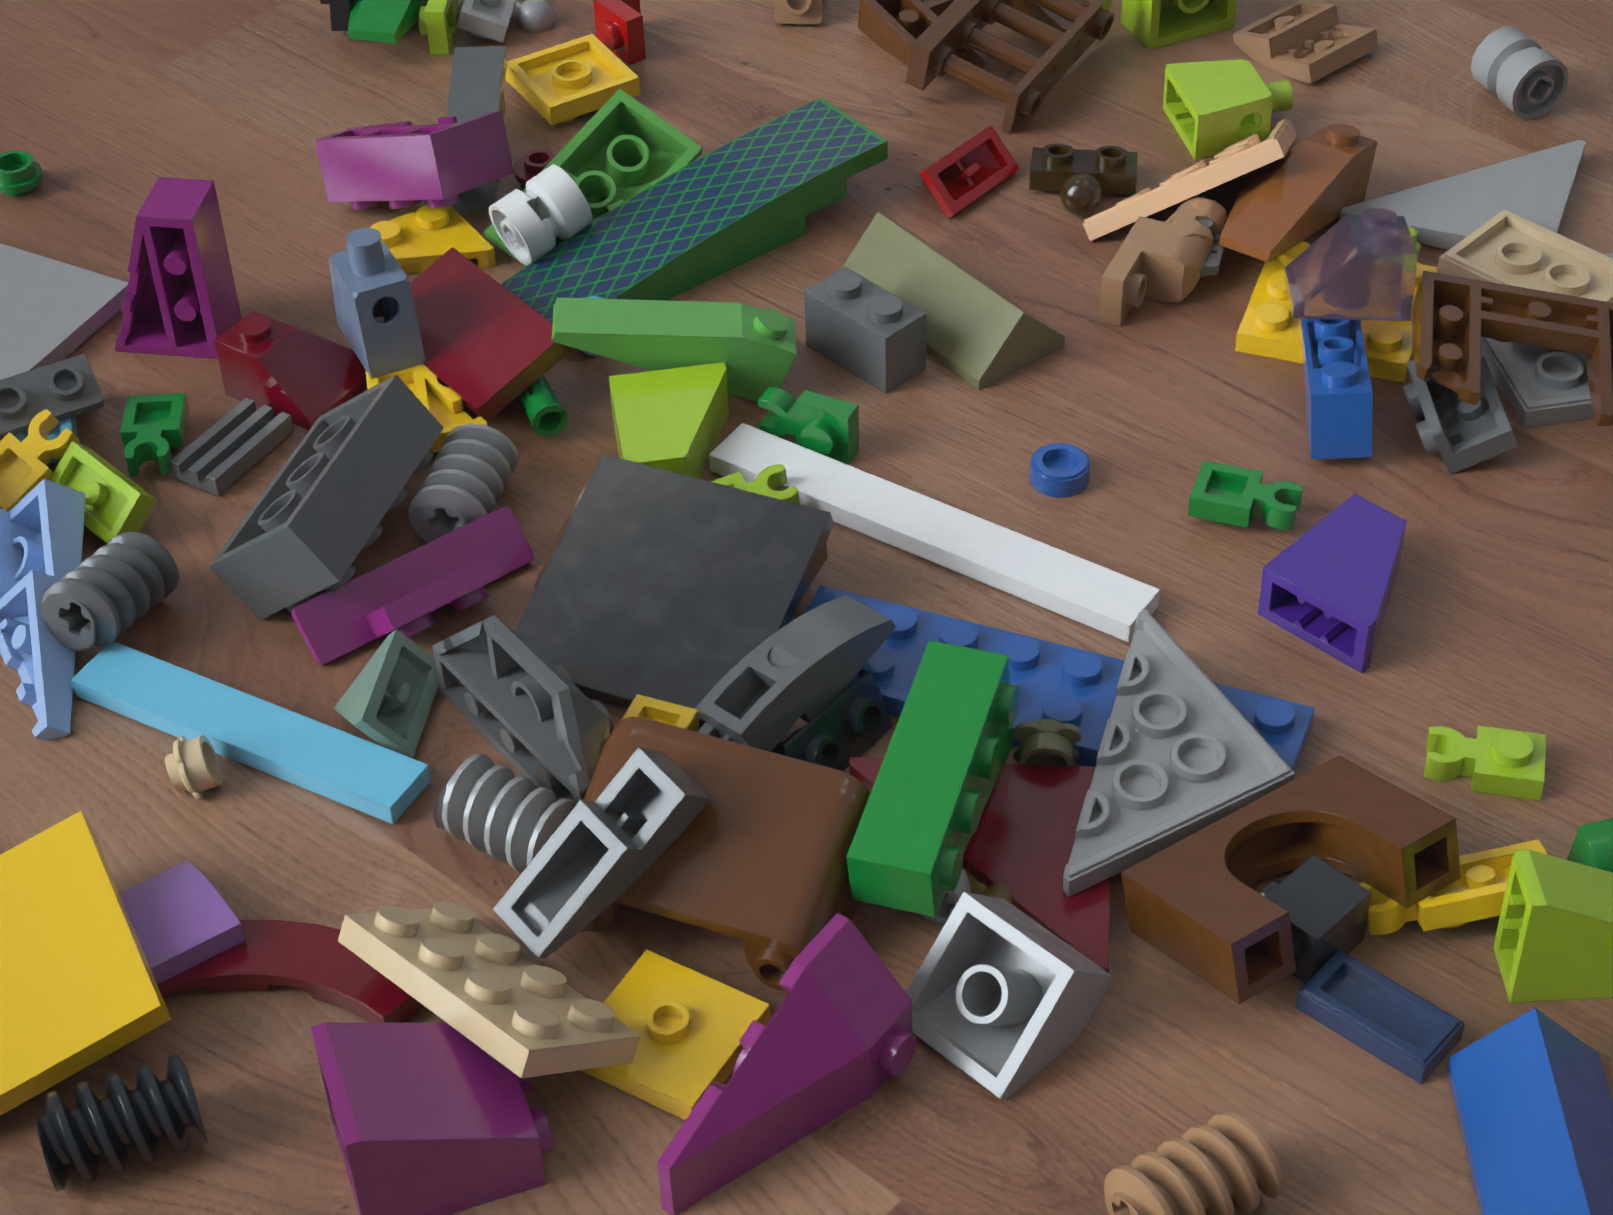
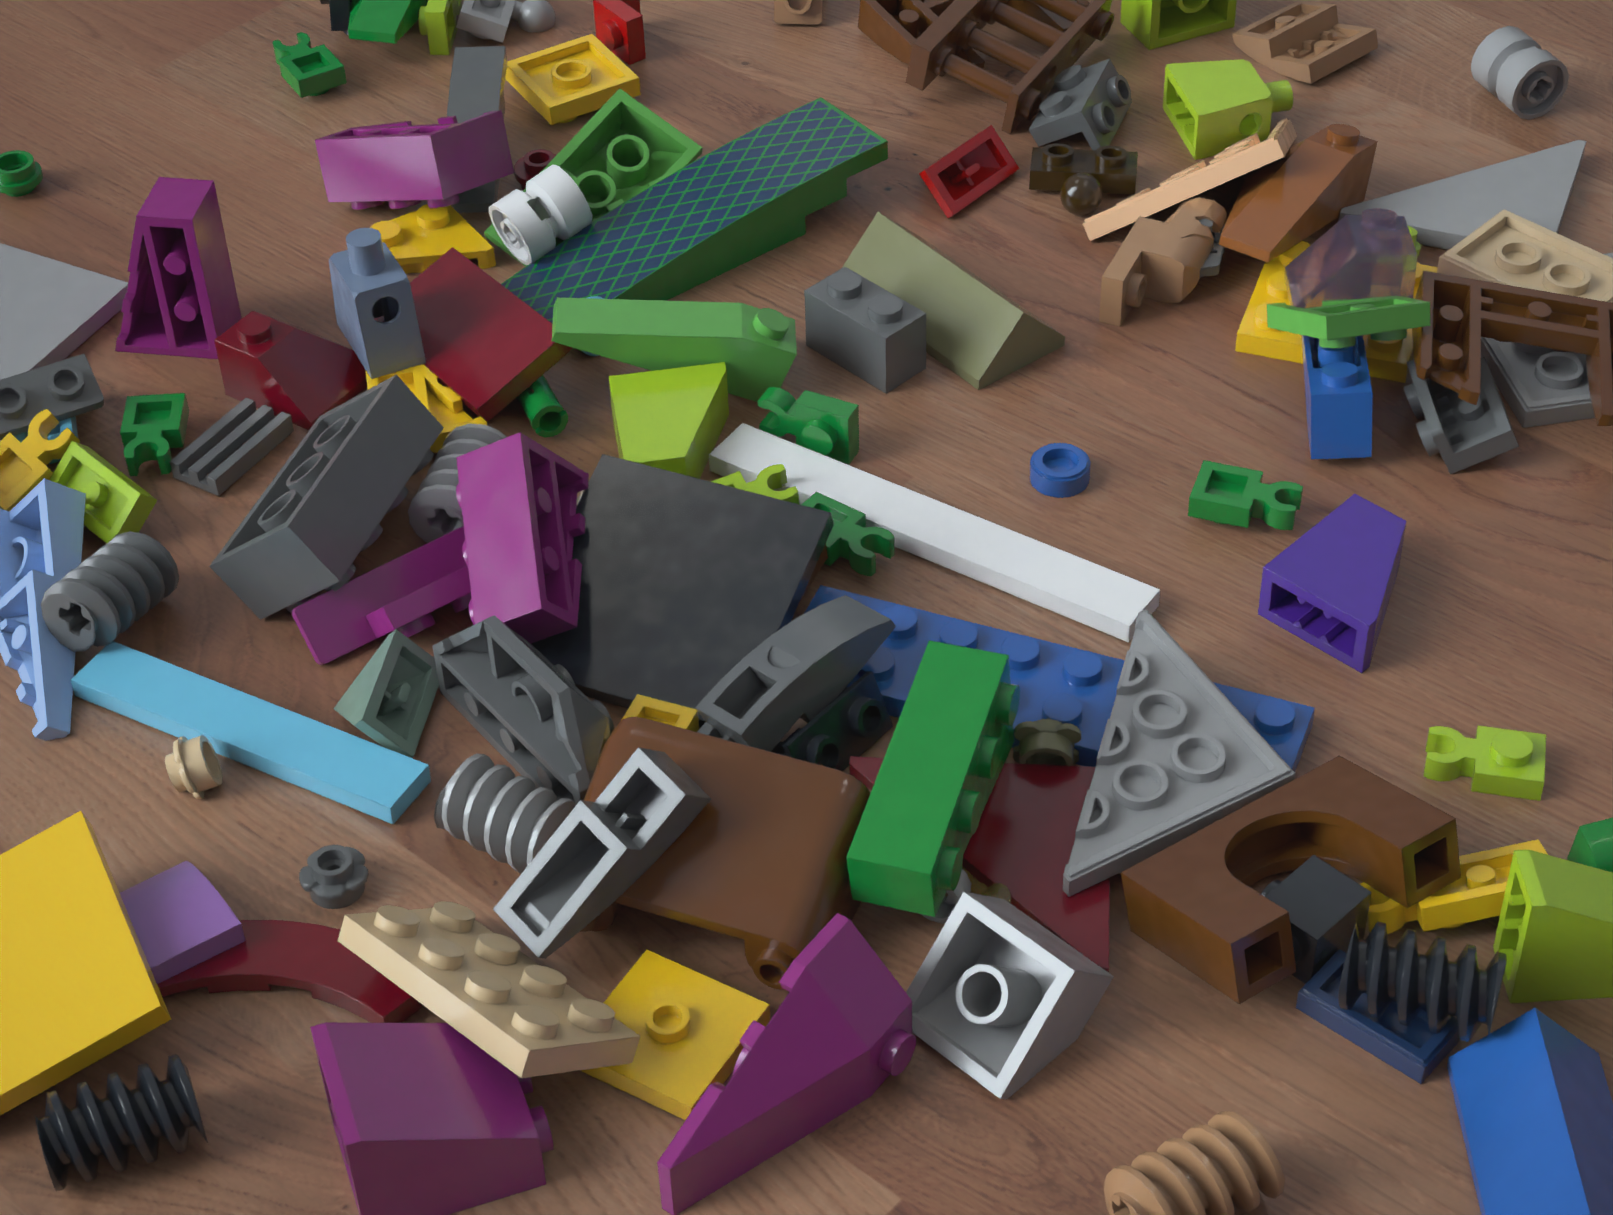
(307, 68): none -> green plate
(334, 876): none -> dark grey plate
(521, 535): none -> magenta wedge
(851, 537): none -> green plate
(1086, 102): none -> dark grey bracket
(1343, 319): none -> bright green wing
(1421, 981): none -> black piece

